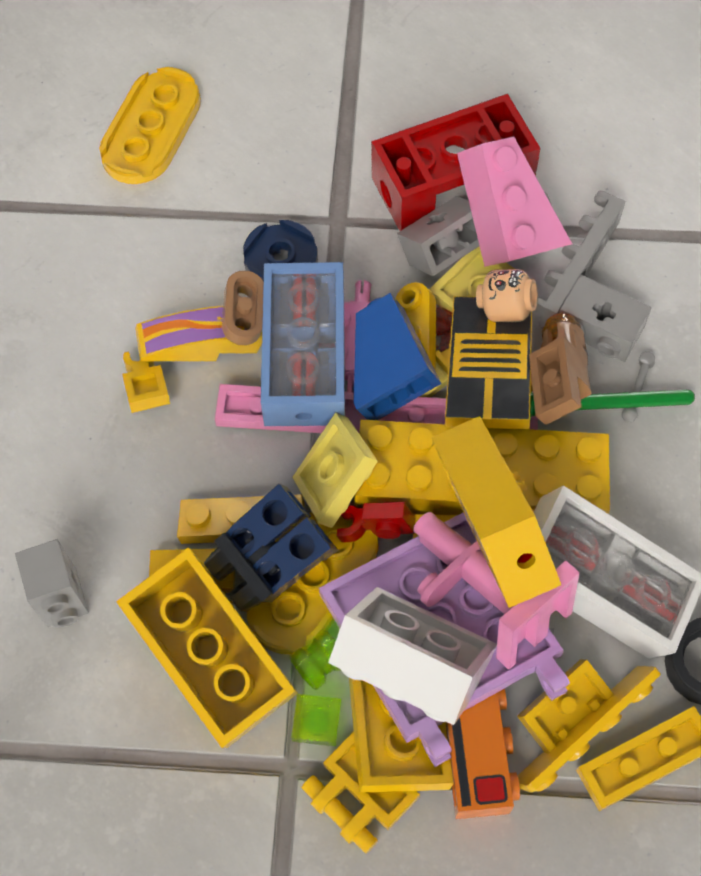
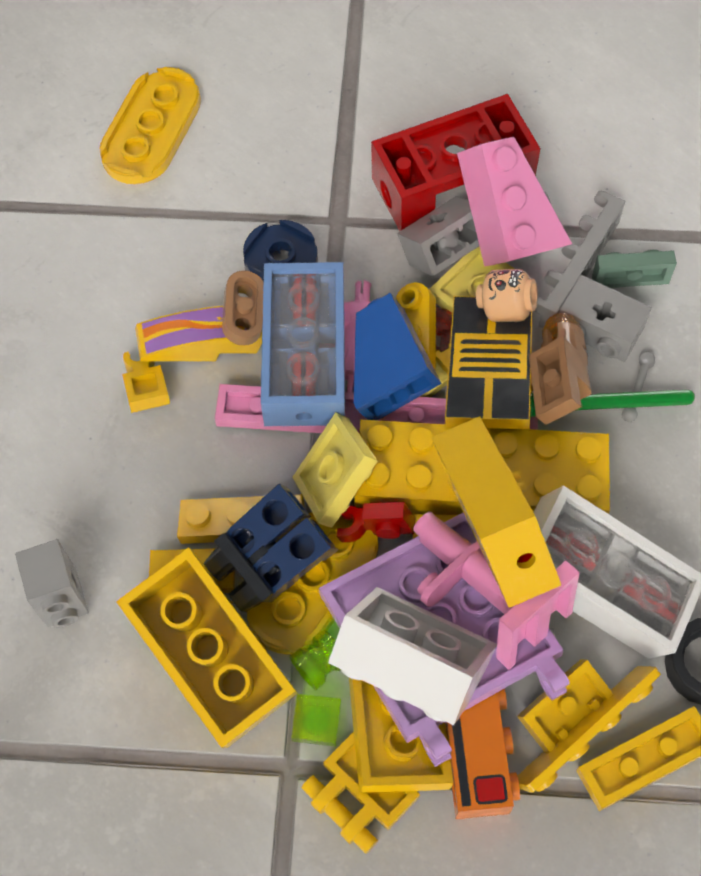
(634, 269): none -> sand green plate

